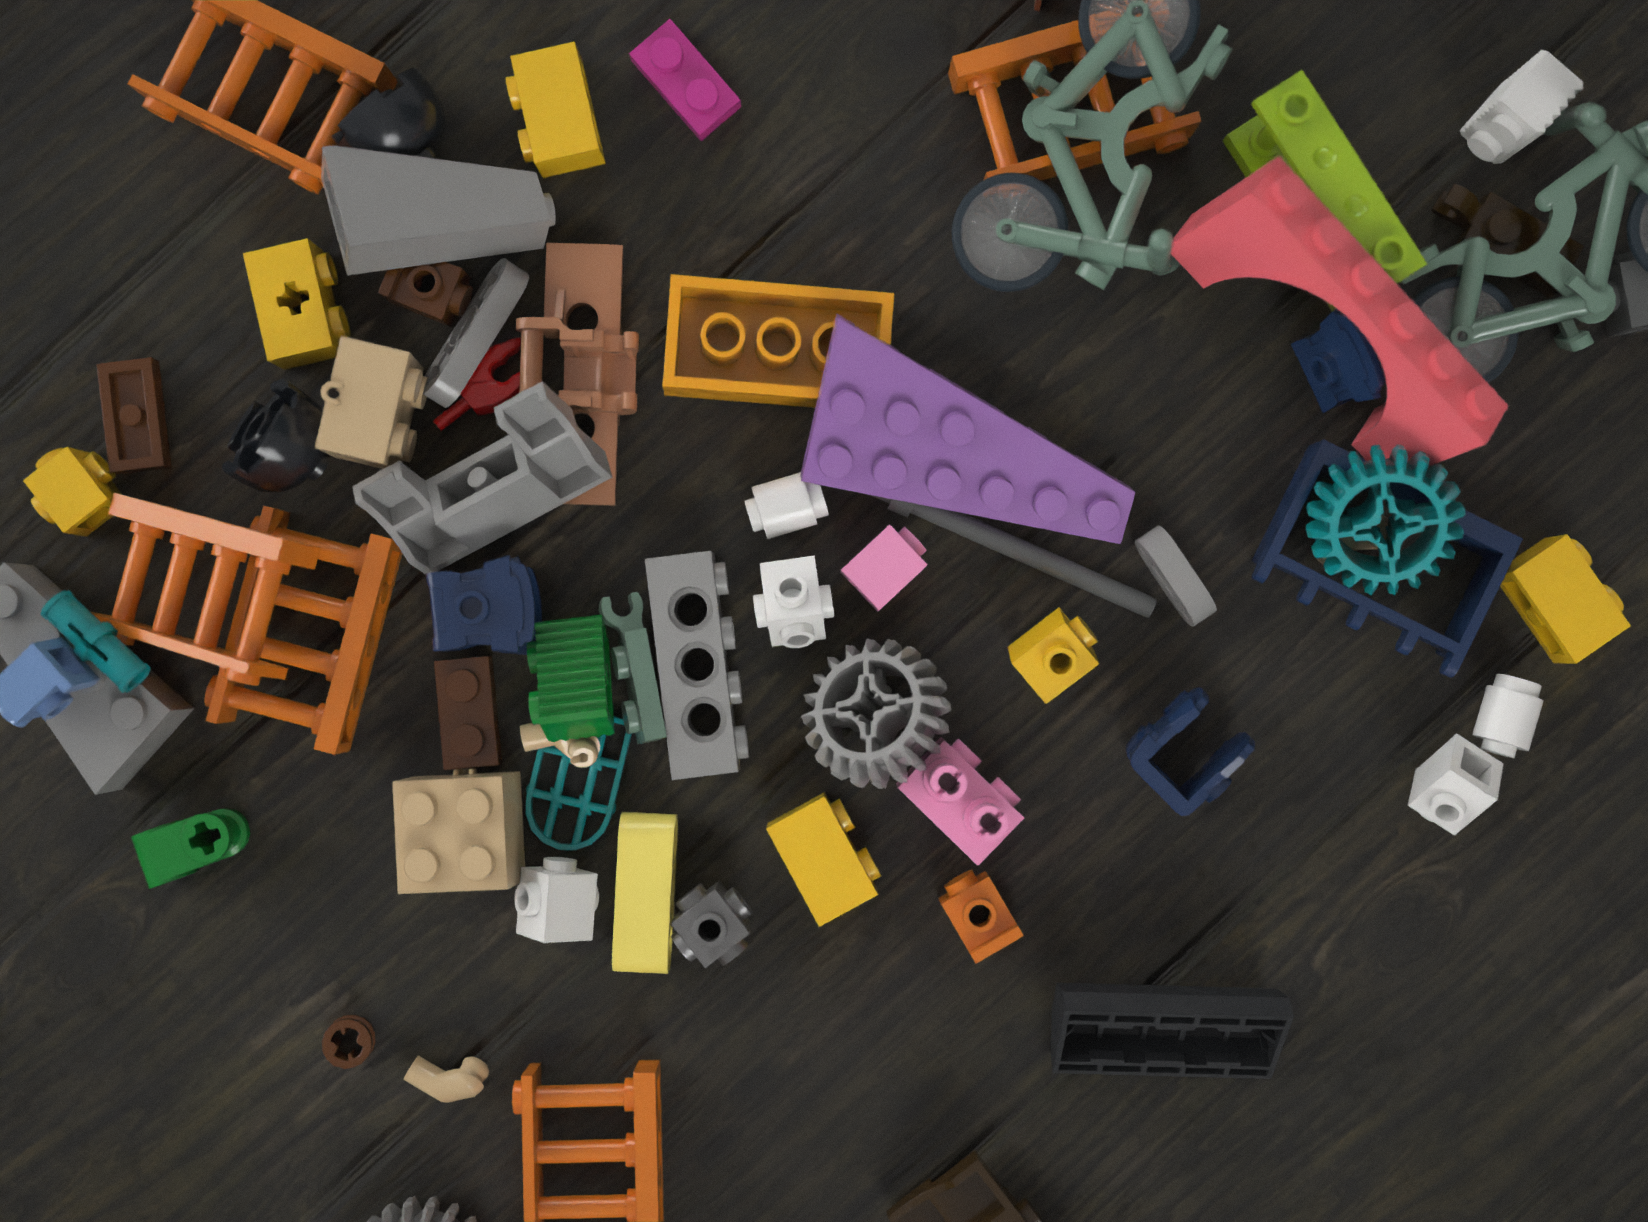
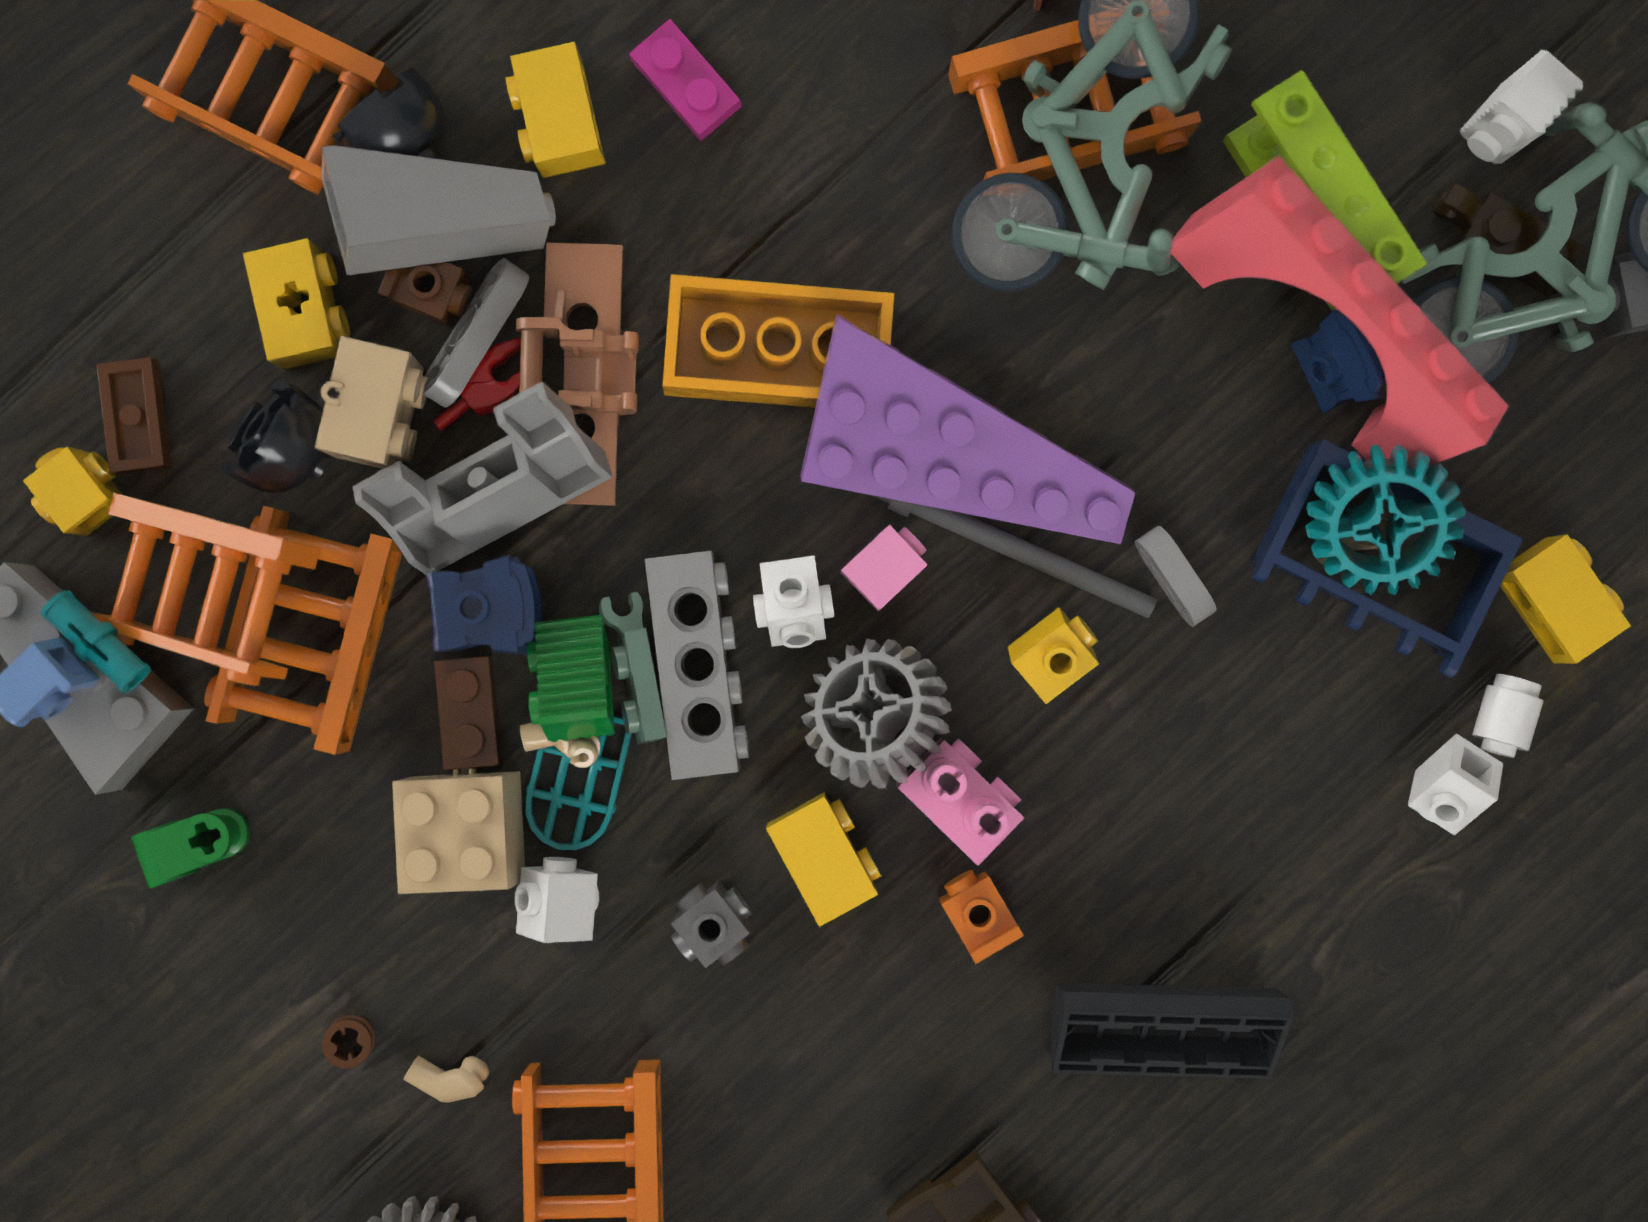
(644, 892): light yellow beam -> none
(785, 506): white brick -> none
(1210, 779): dark blue piece -> none

